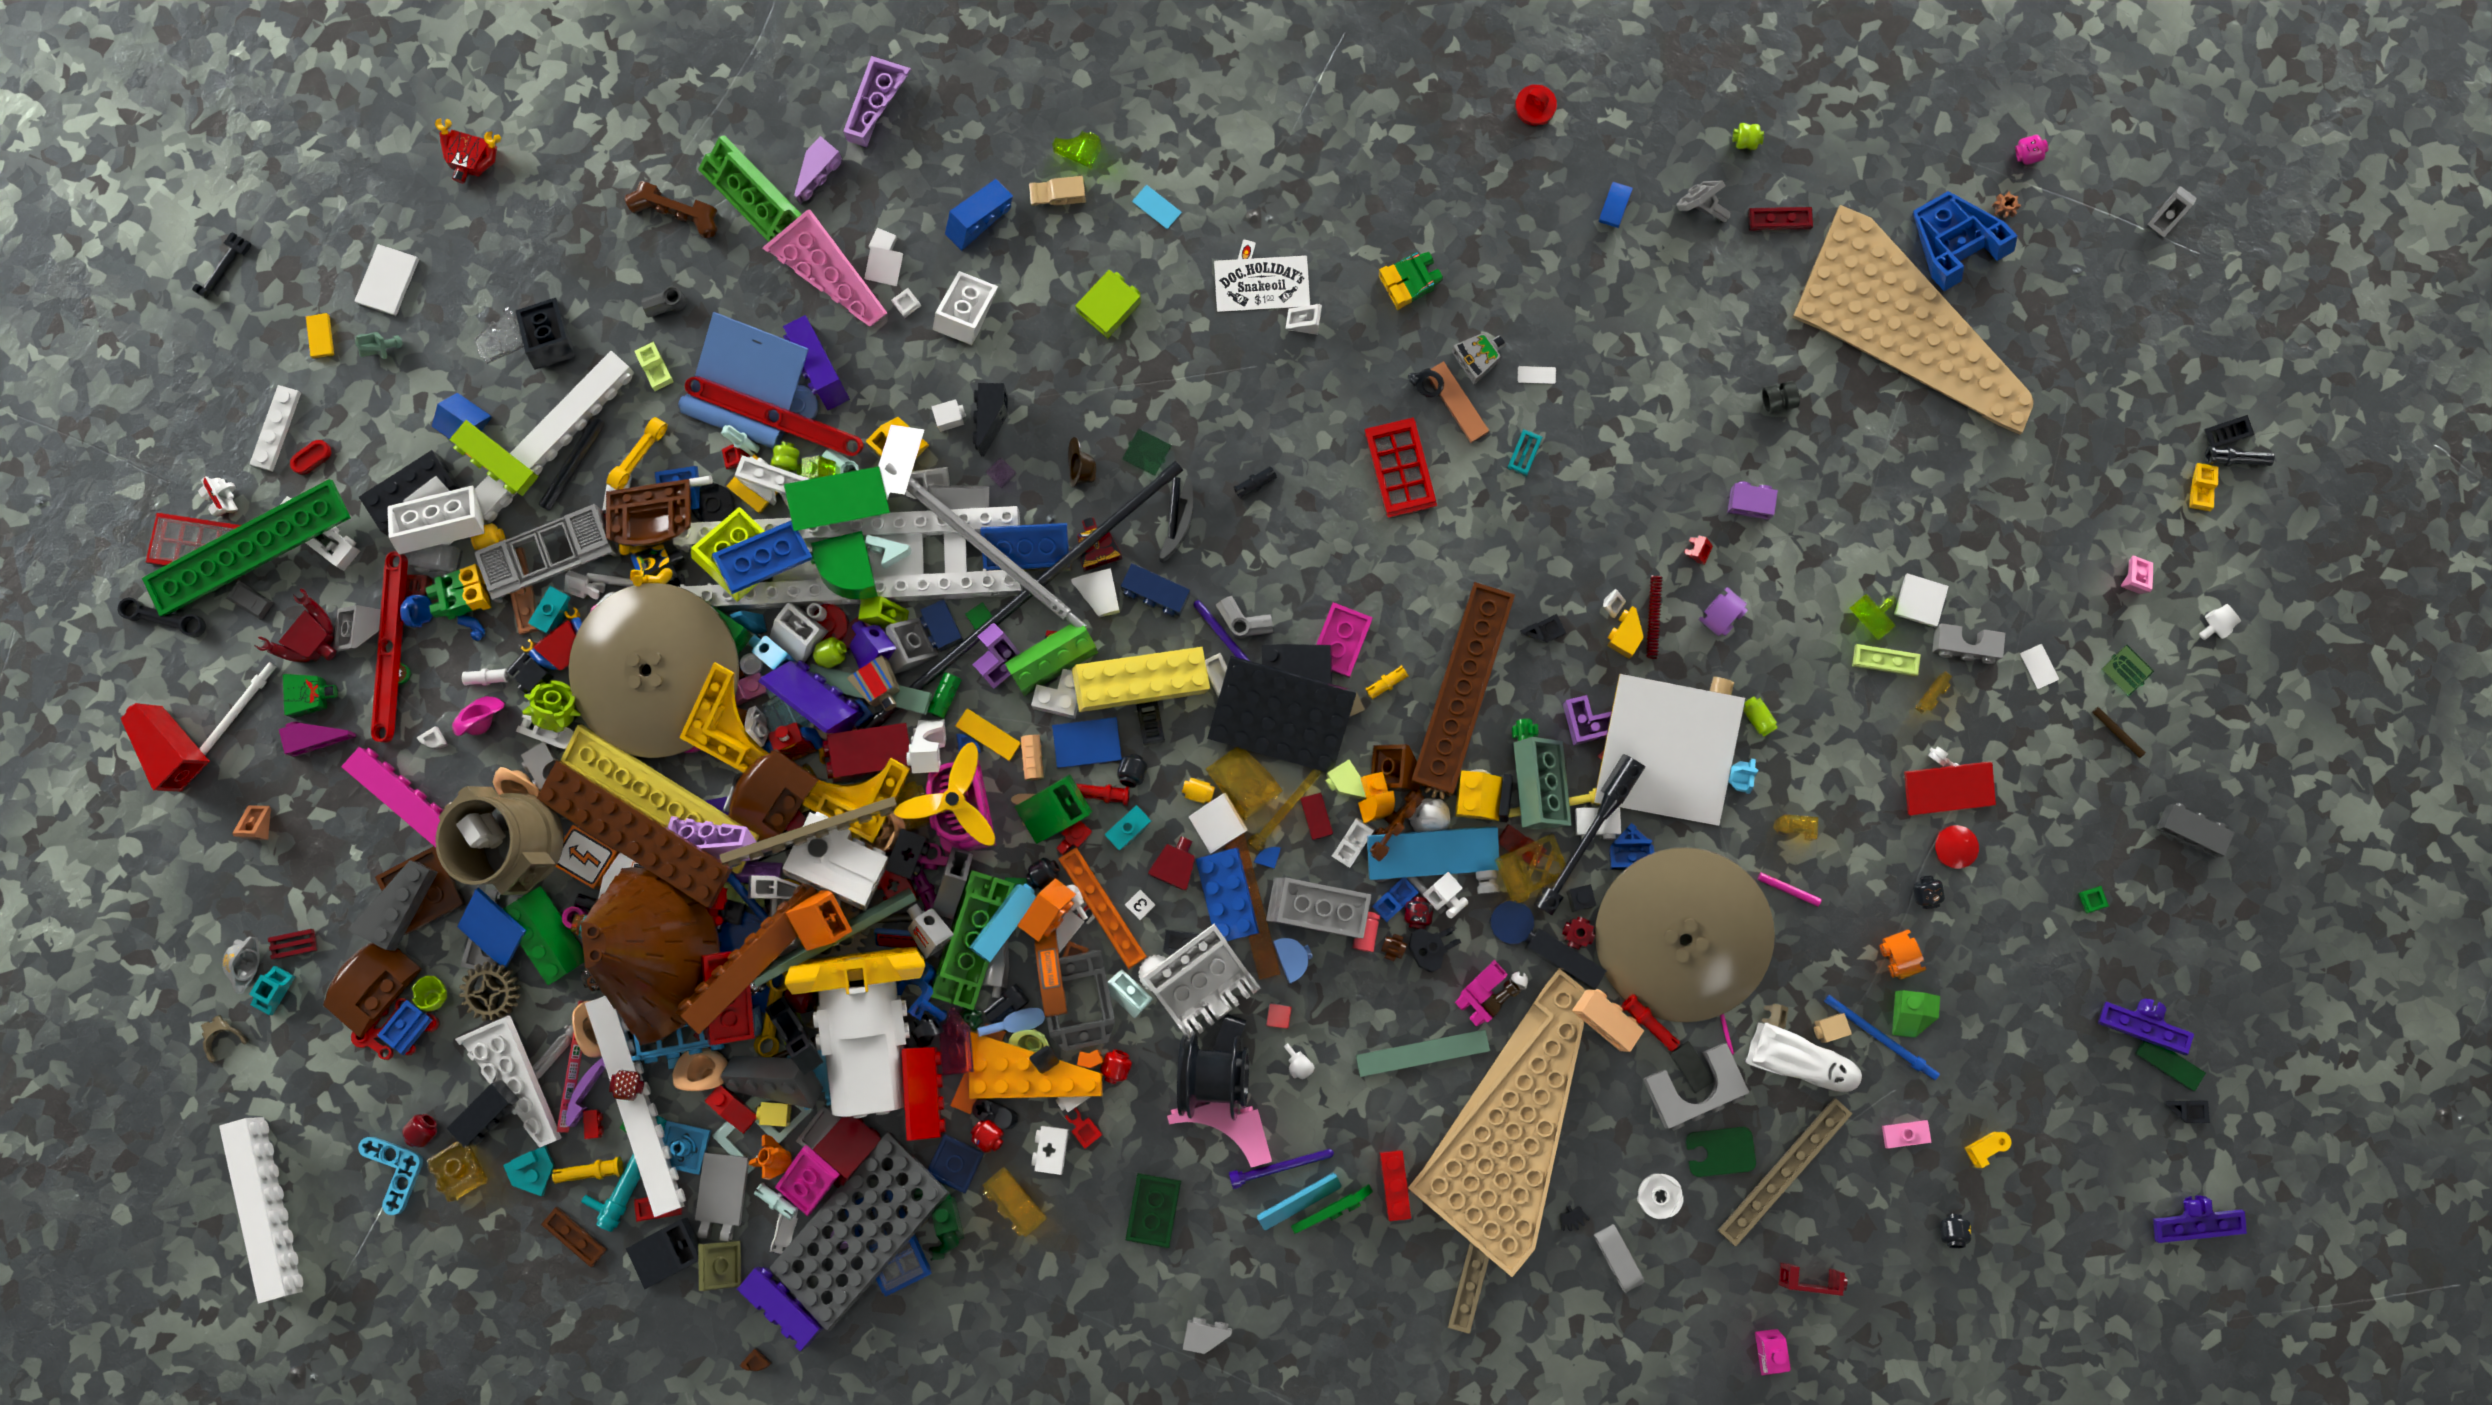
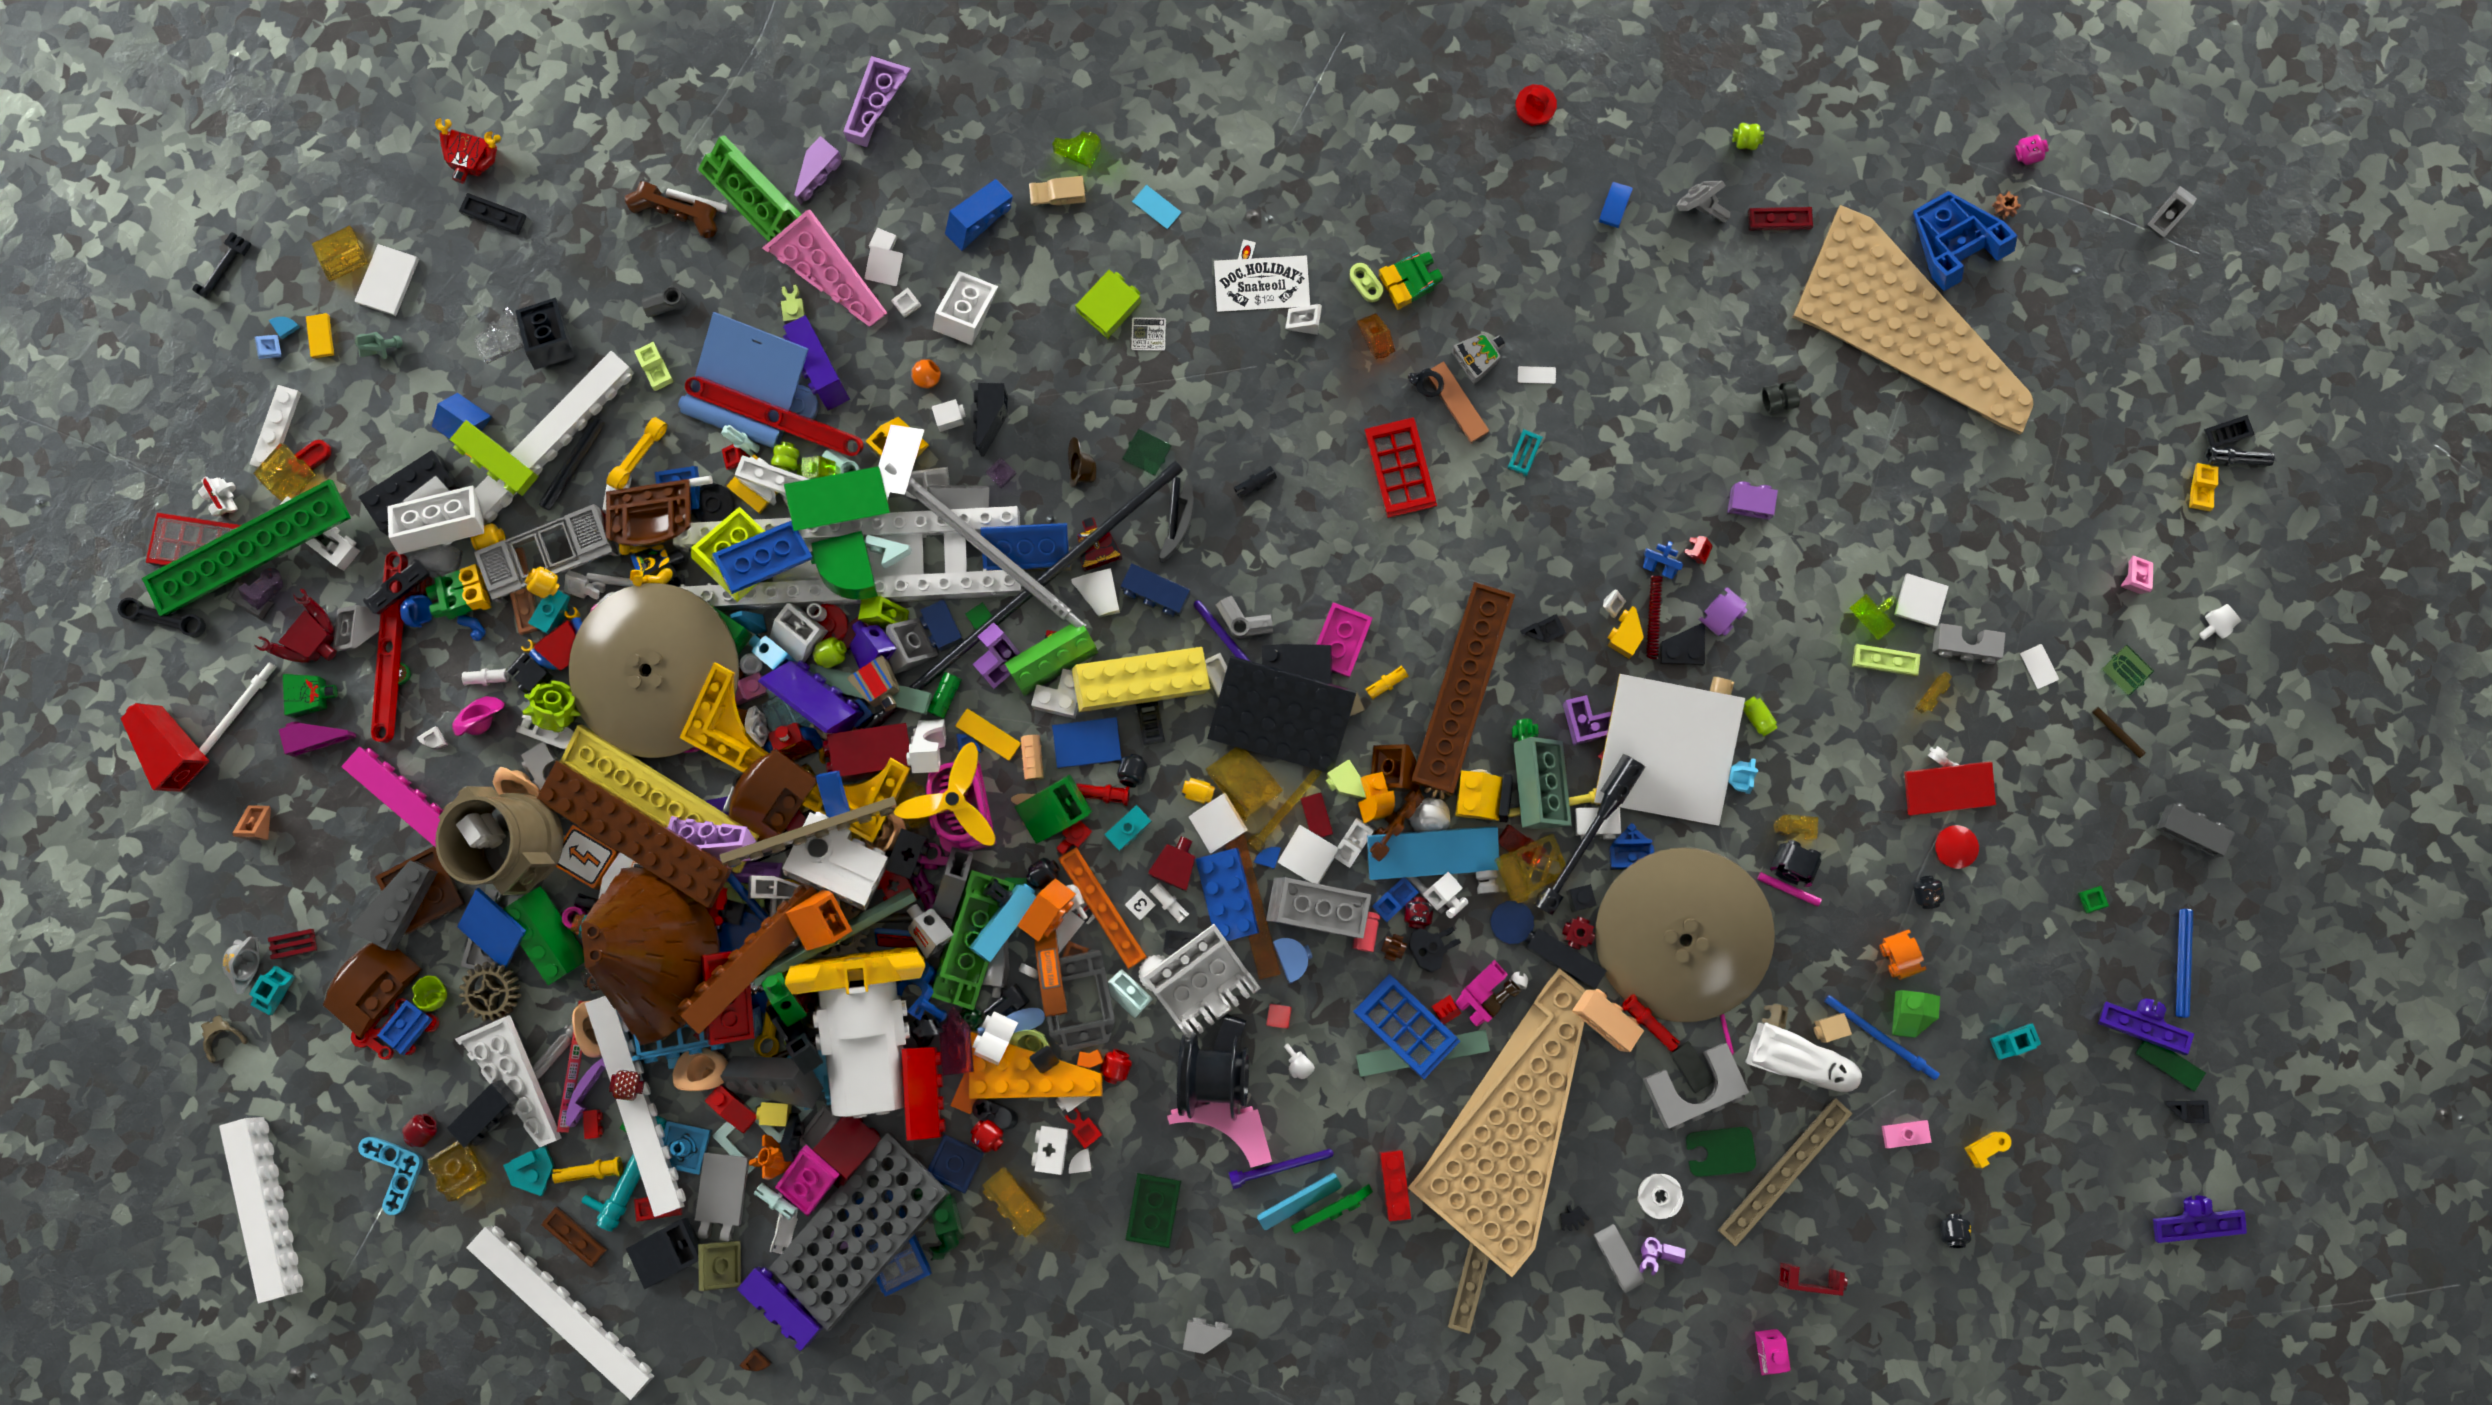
(263, 588): none -> clear purple leg
(268, 346): none -> light blue tile
(284, 326): none -> dark azure tile
(284, 473): none -> clear yellow slope
(339, 253): none -> clear yellow slope
(385, 597): none -> black piece
(492, 213): none -> black tile
(542, 582): none -> yellow head
(560, 1311): none -> white brick
(691, 199): none -> white bar
(778, 993): none -> green torso
(791, 1138): none -> black plate
(792, 307): none -> yellowish green plate
(832, 793): none -> blue tile
(925, 373): none -> orange piece
(990, 891): none -> black bush
(995, 1037): none -> white brick
(1028, 971): none -> white tile
(1080, 1162): none -> white tile
(1148, 333): none -> sticker
(1169, 902): none -> white pin
(1308, 855): none -> white slope
(1367, 283): none -> yellowish green plate
(1376, 336): none -> clear orange slope
(1406, 1026): none -> blue piece
(1446, 1009): none -> red tile
(1653, 1249): none -> medium lavender bar
(1671, 565): none -> blue hips
(1685, 647): none -> black wing
(1796, 863): none -> black brick
(2015, 1041): none -> teal brick
(2184, 963): none -> blue axle

